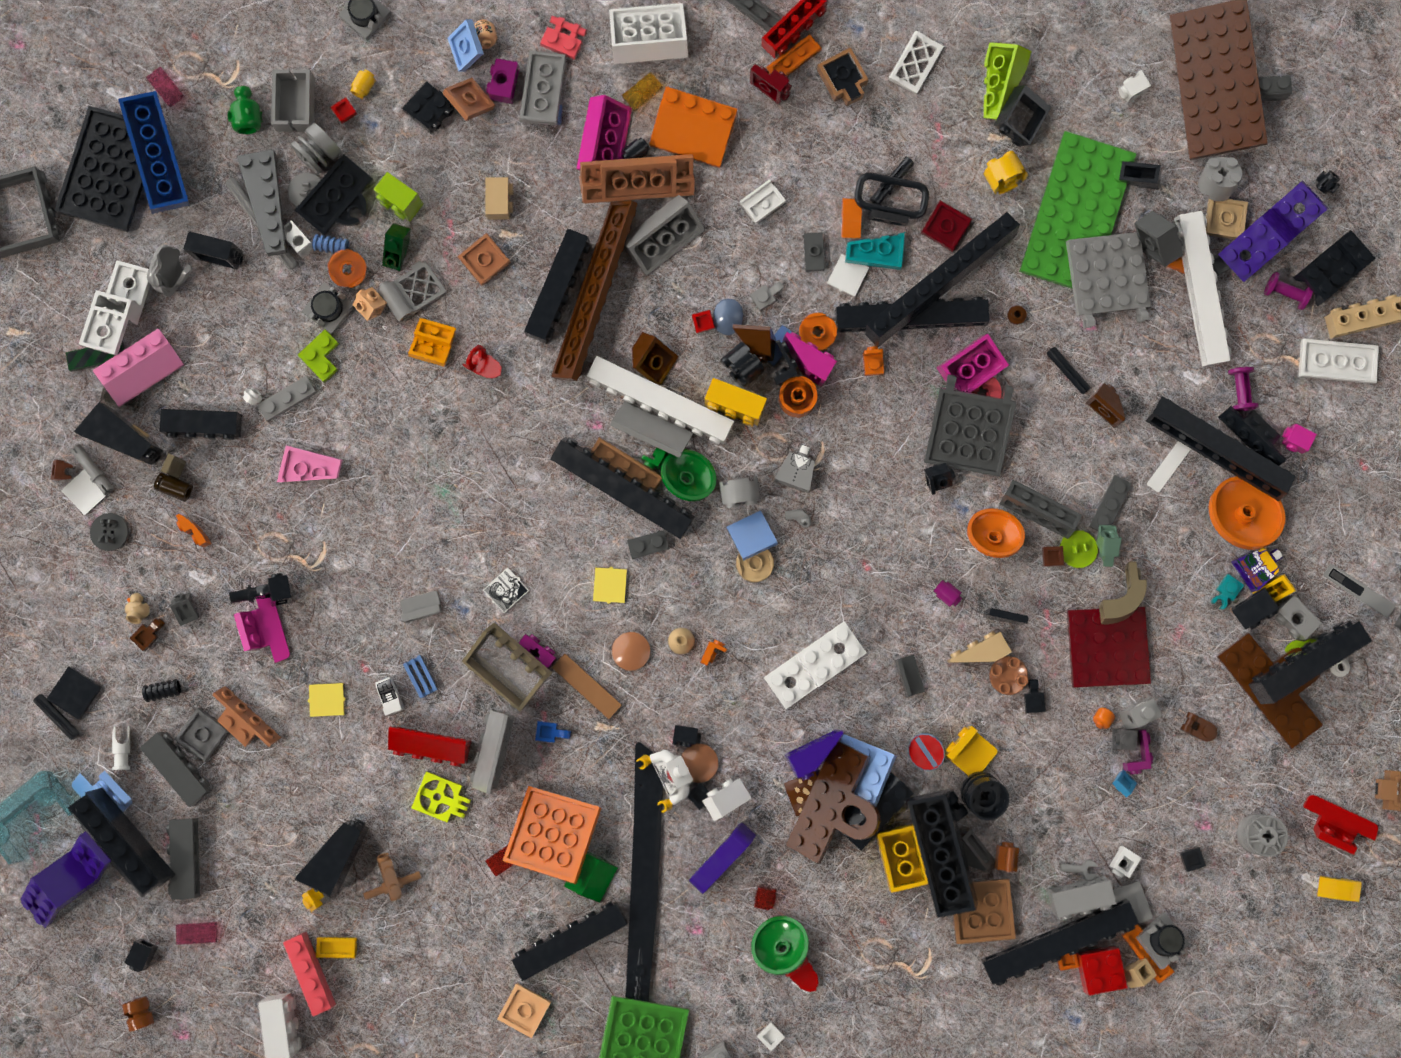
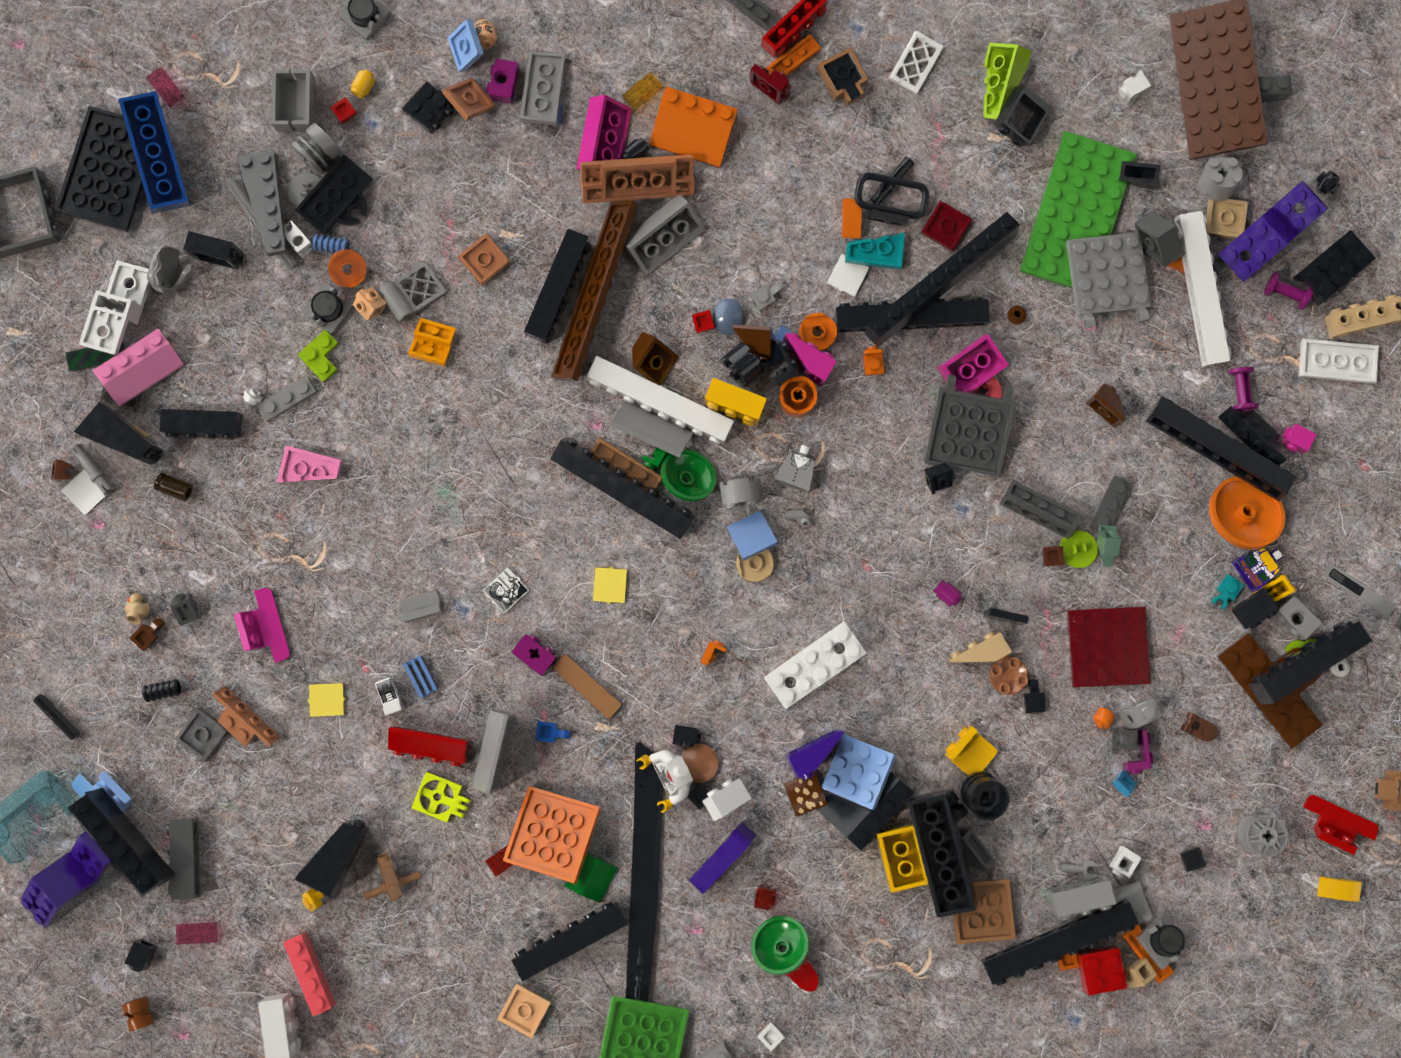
(74, 693): black tile -> none
(109, 541): dark grey plate -> none
(121, 752): white piece -> none
(173, 466): dark tan tile -> none
(176, 769): dark grey brick -> none
(189, 526): orange slope -> none
(244, 112): green piece -> none
(276, 589): black brick -> none
(336, 947): yellow tile -> none
(395, 246): dark green slope -> none
(398, 197): lime brick -> none
(482, 363): red piece -> none
(498, 198): tan brick -> none
(506, 666): window -> none
(562, 43): coral plate -> none
(631, 651): nougat dish -> none
(648, 33): white slope -> none
(648, 544): dark grey plate -> none
(681, 641): tan brick -> none
(762, 201): white plate -> none
(814, 252): dark grey plate -> none
(828, 802): reddish brown plate -> none
(909, 676): dark grey panel -> none
(926, 751): red piece -> none
(997, 526): orange dish -> none
(1005, 173): yellow brick -> none
(1006, 857): dark orange brick -> none
(1068, 370): black axle -> none
(1120, 609): dark tan arch -> none
(1168, 466): white sticker -> none

